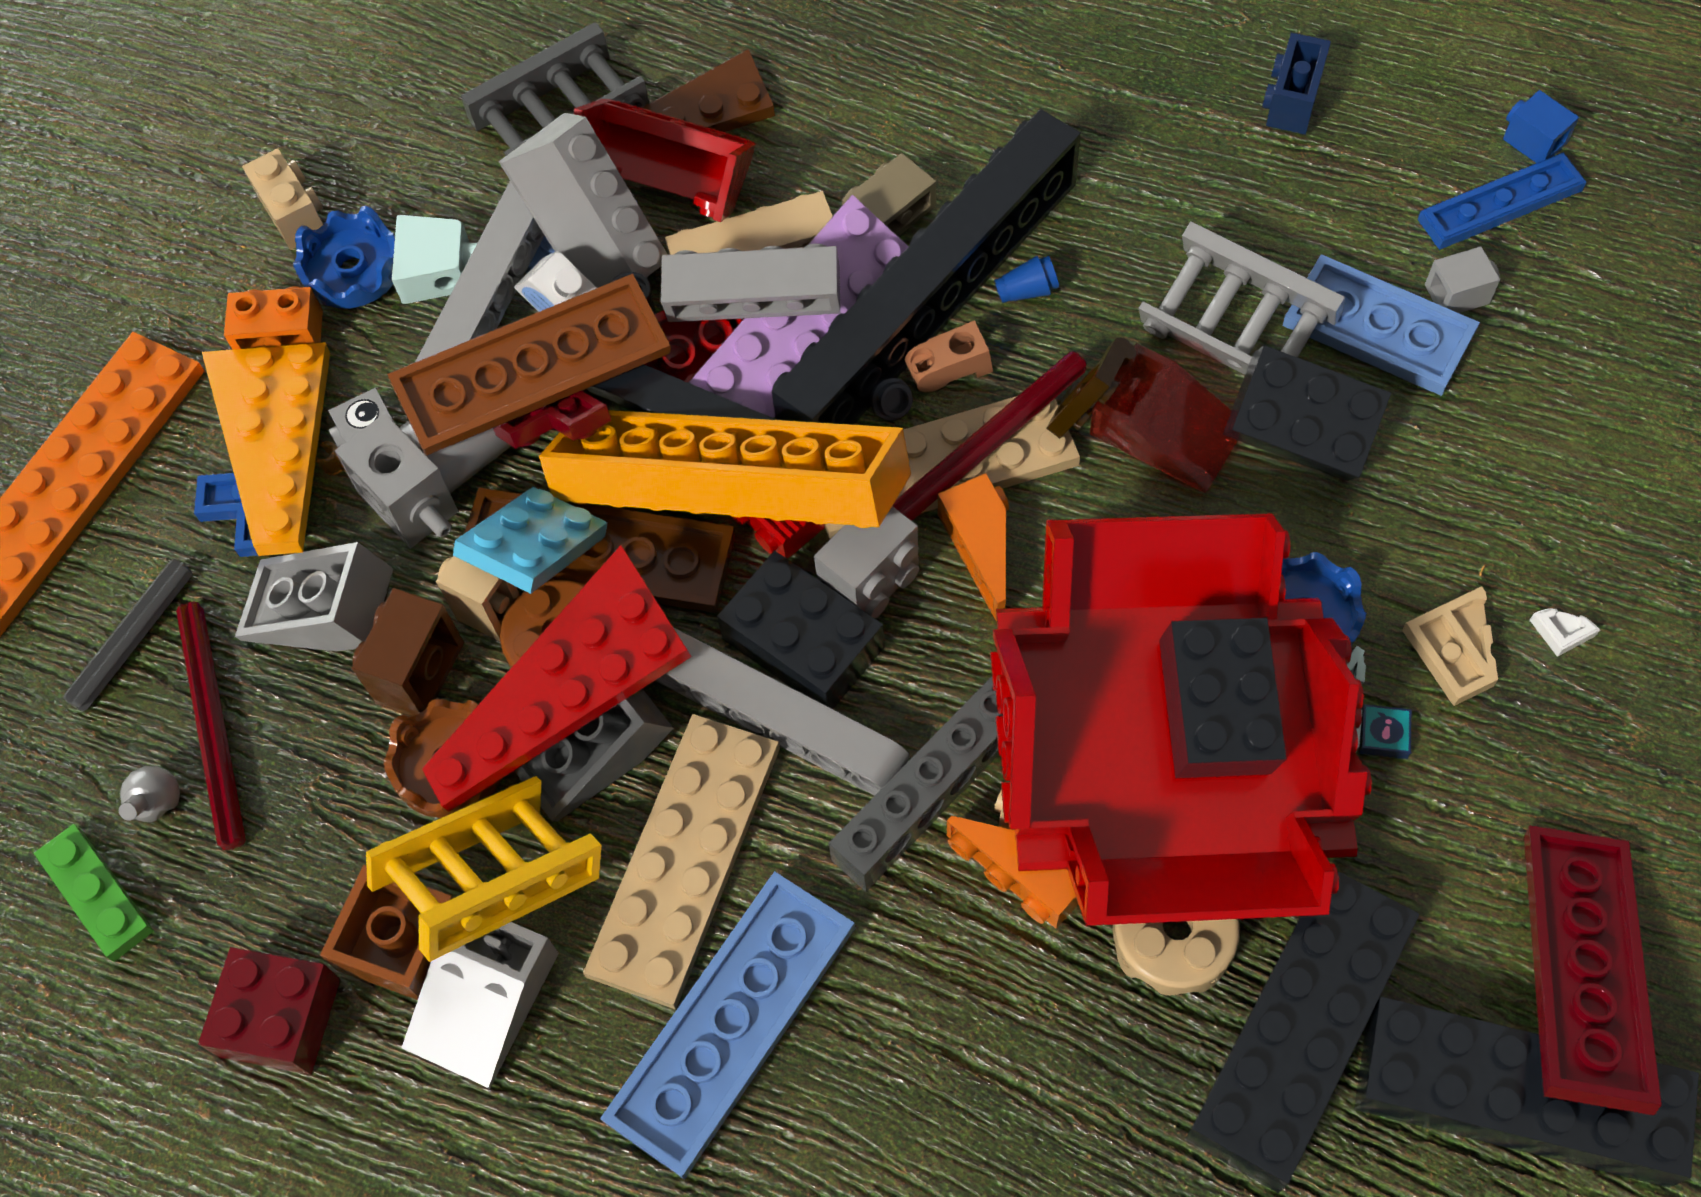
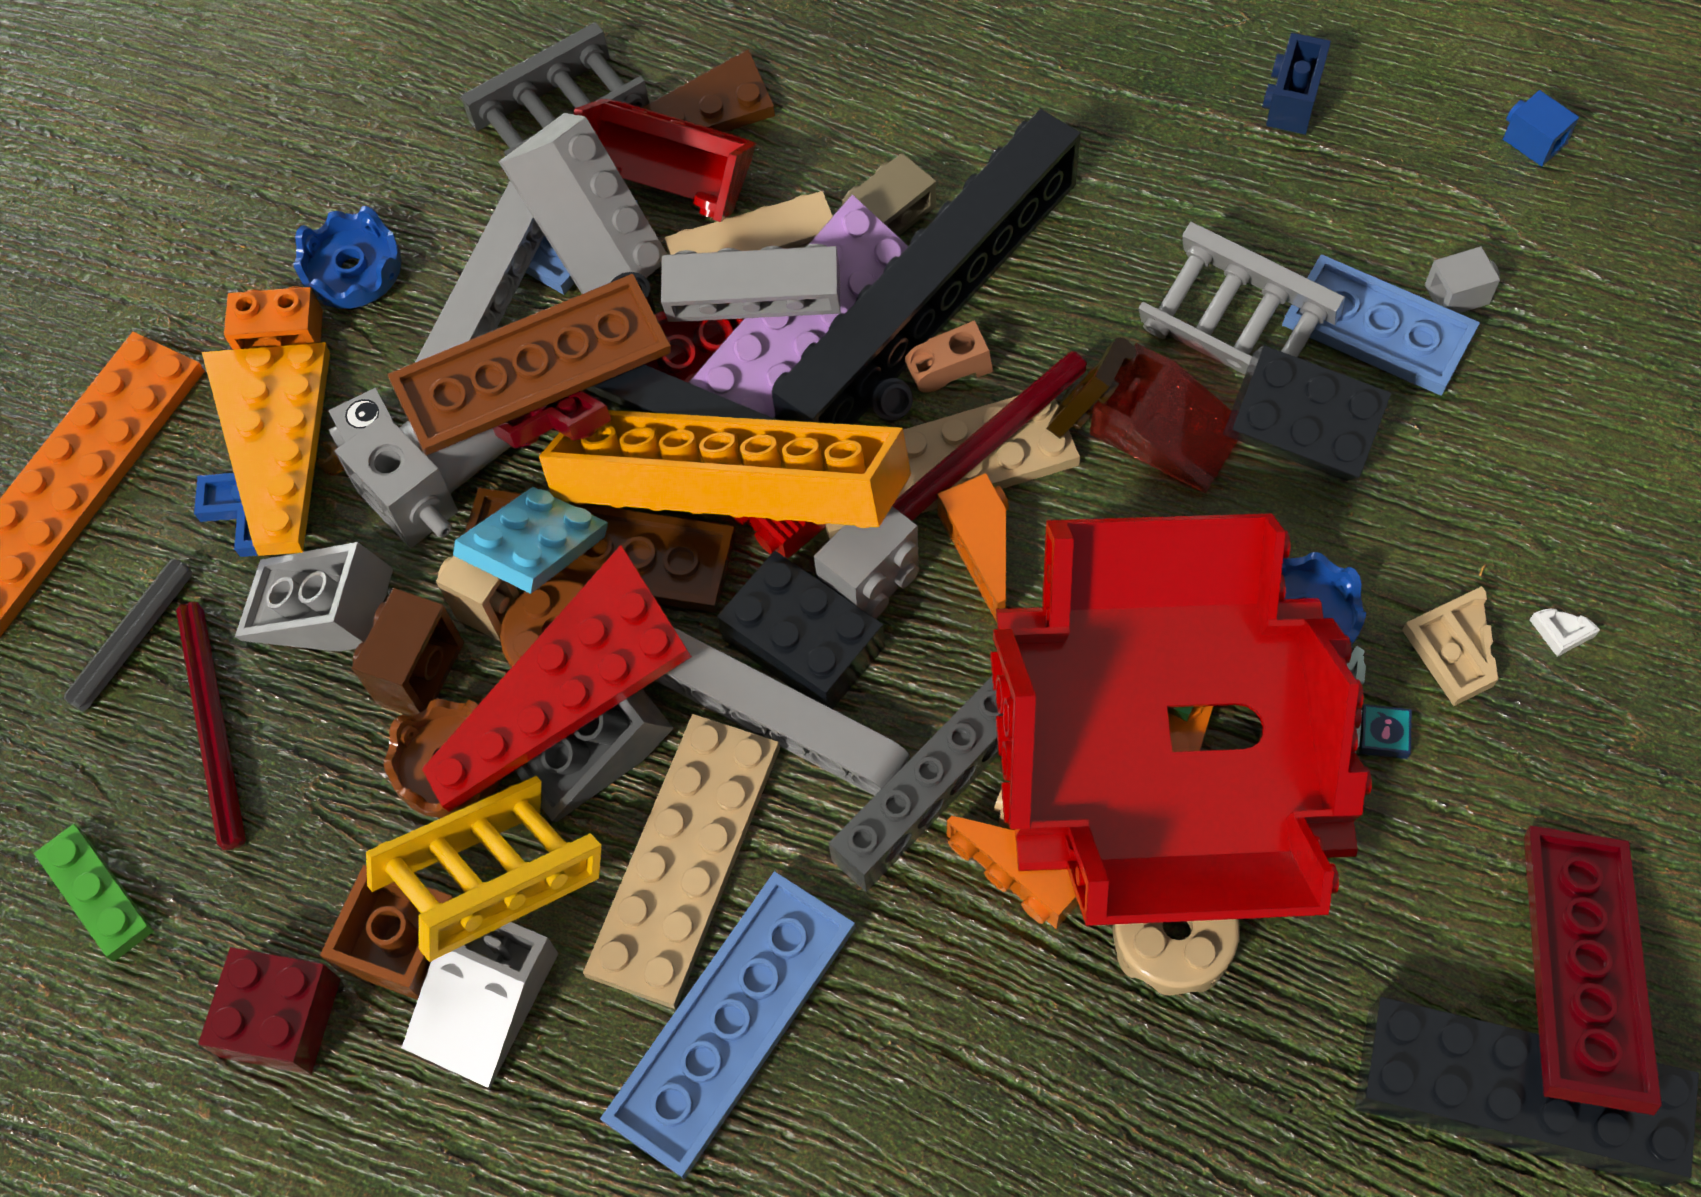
(148, 794): light grey piece -> none
(282, 194): tan brick -> none
(428, 256): light aqua torso -> none
(552, 282): white torso -> none
(1028, 280): blue cone -> none
(1222, 698): black brick -> none
(1302, 1034): black brick -> none
(1501, 200): blue tile -> none

